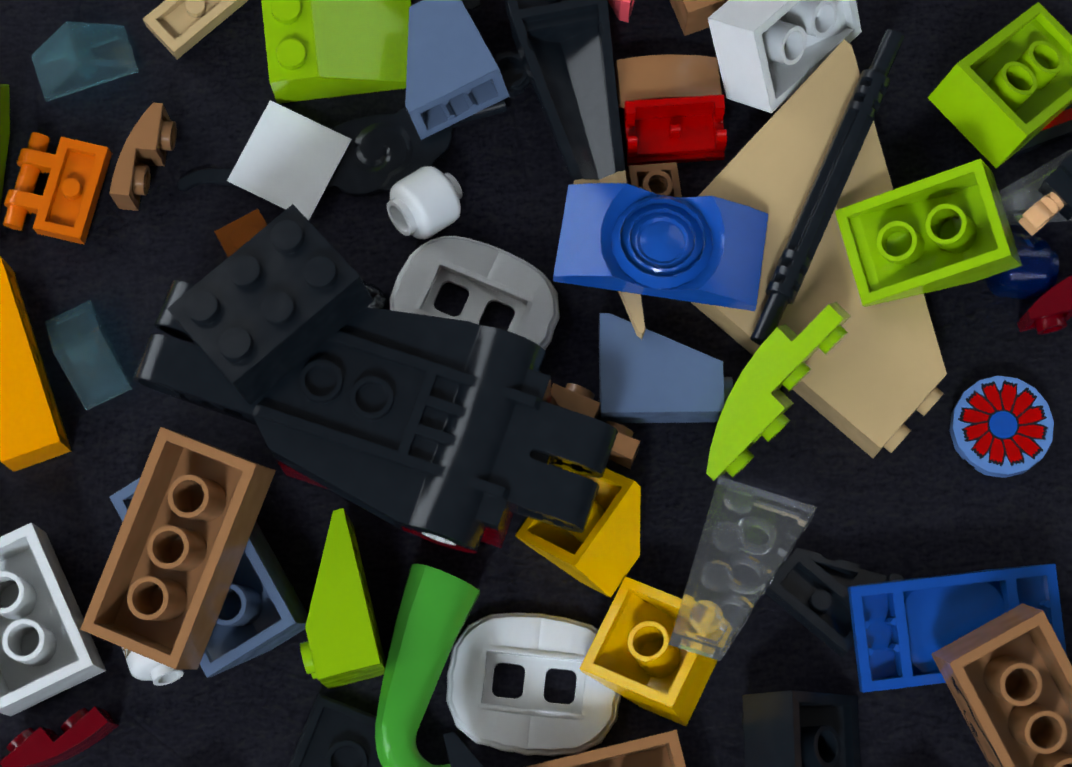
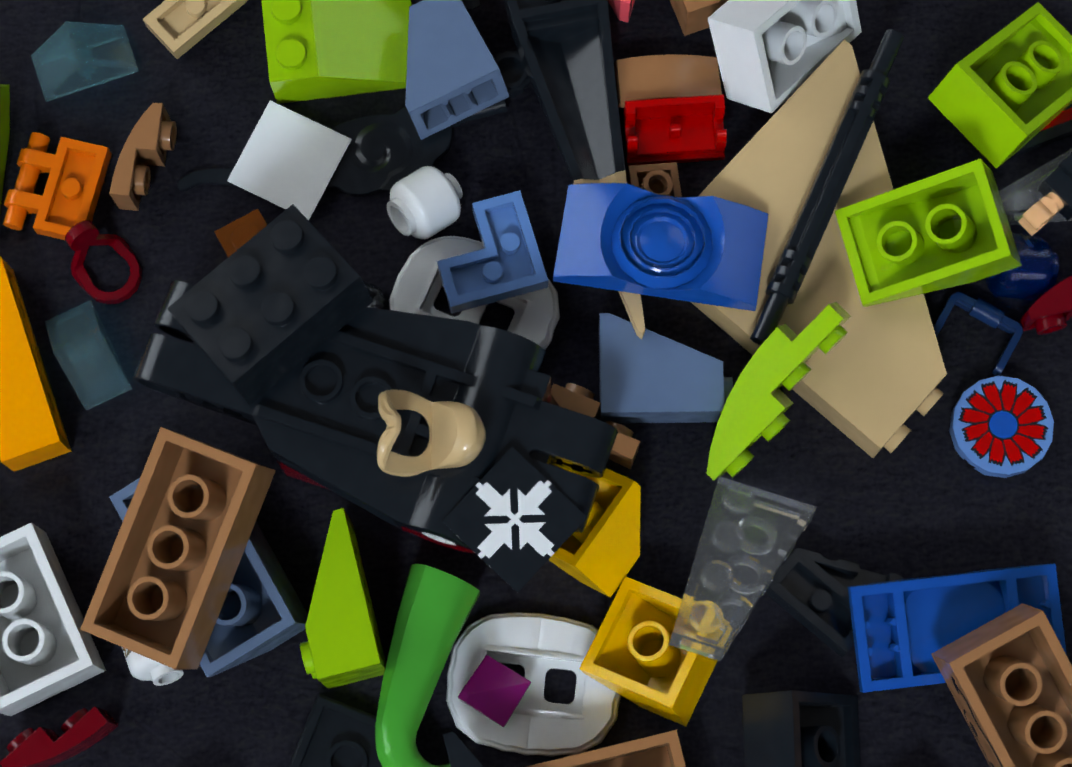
(85, 235): none -> dark red piece
(454, 434): none -> tan piece
(494, 690): none -> magenta slope
(505, 266): none -> medium blue plate
(514, 519): none -> black sticker
(987, 314): none -> dark blue piece

